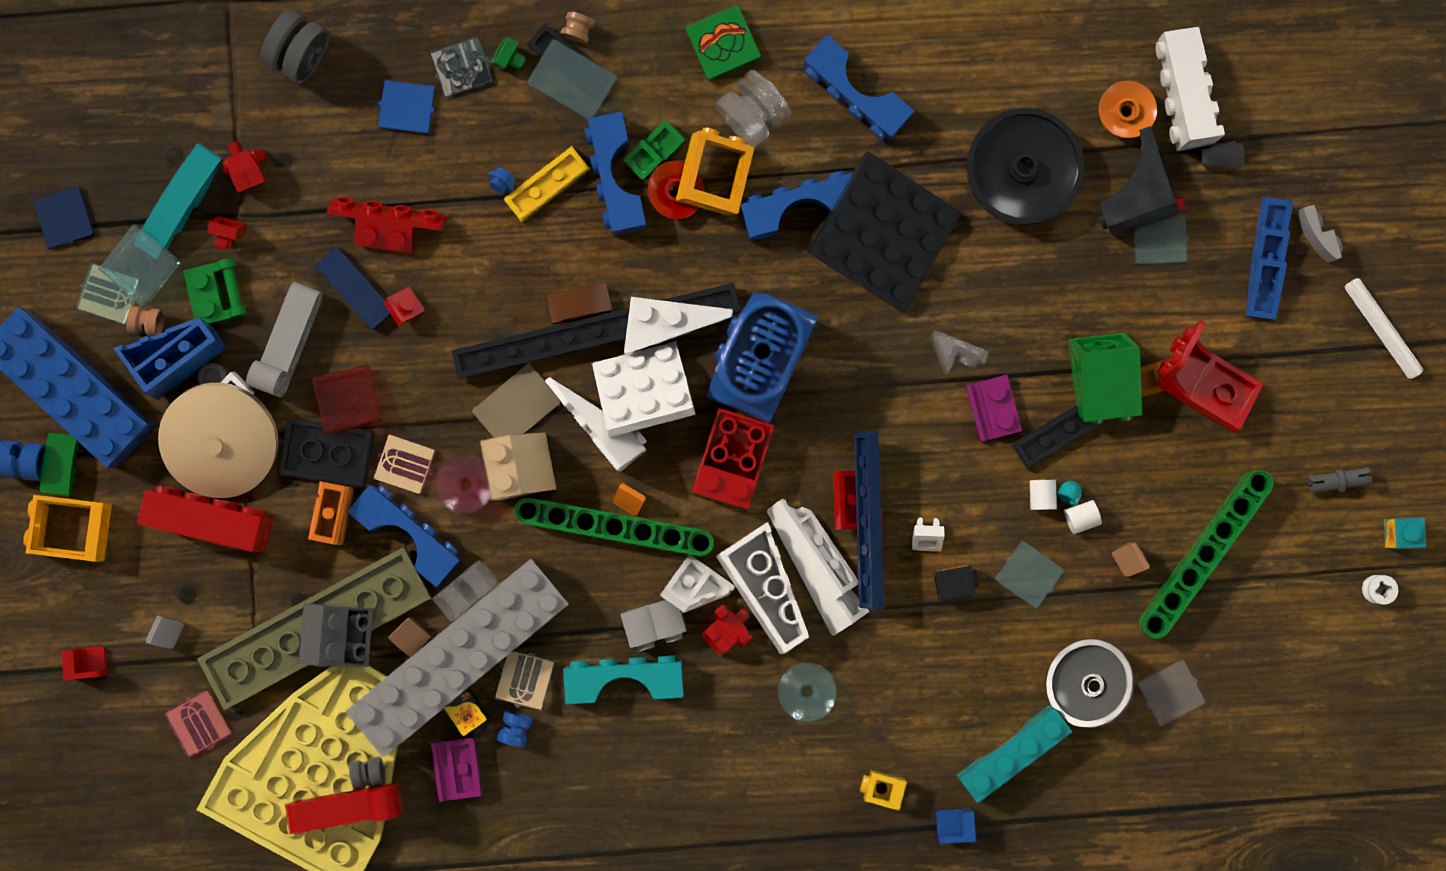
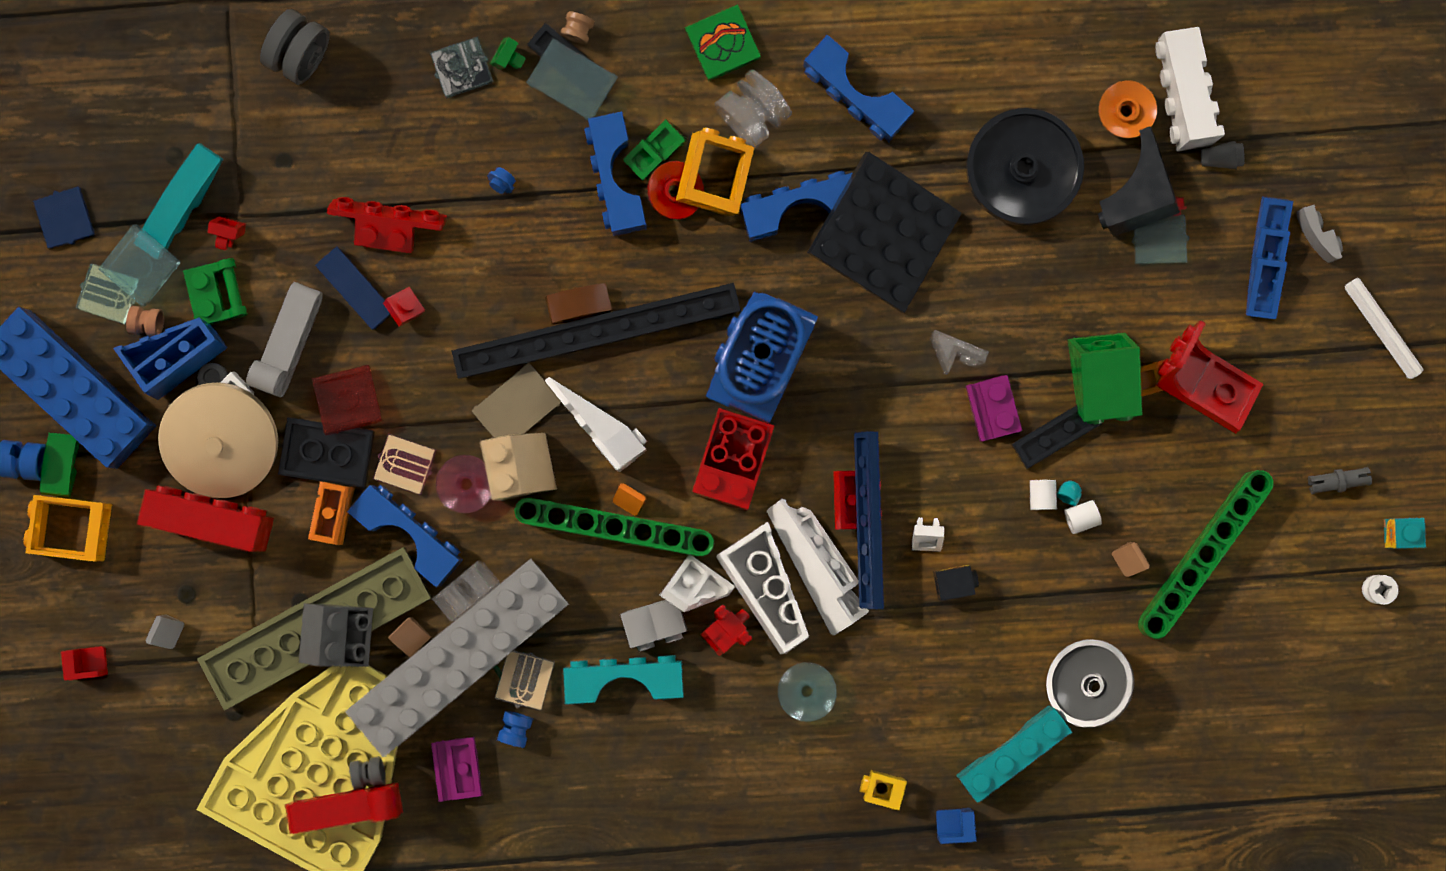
(197, 723): clear pink piece -> none
(244, 166): red piece -> none
(406, 107): blue piece -> none
(468, 714): brick -> none
(546, 184): yellow tile -> none
(643, 389): white plate -> none
(658, 320): white wing -> none
(1029, 574): clear light blue piece -> none
(1171, 692): clear piece -> none

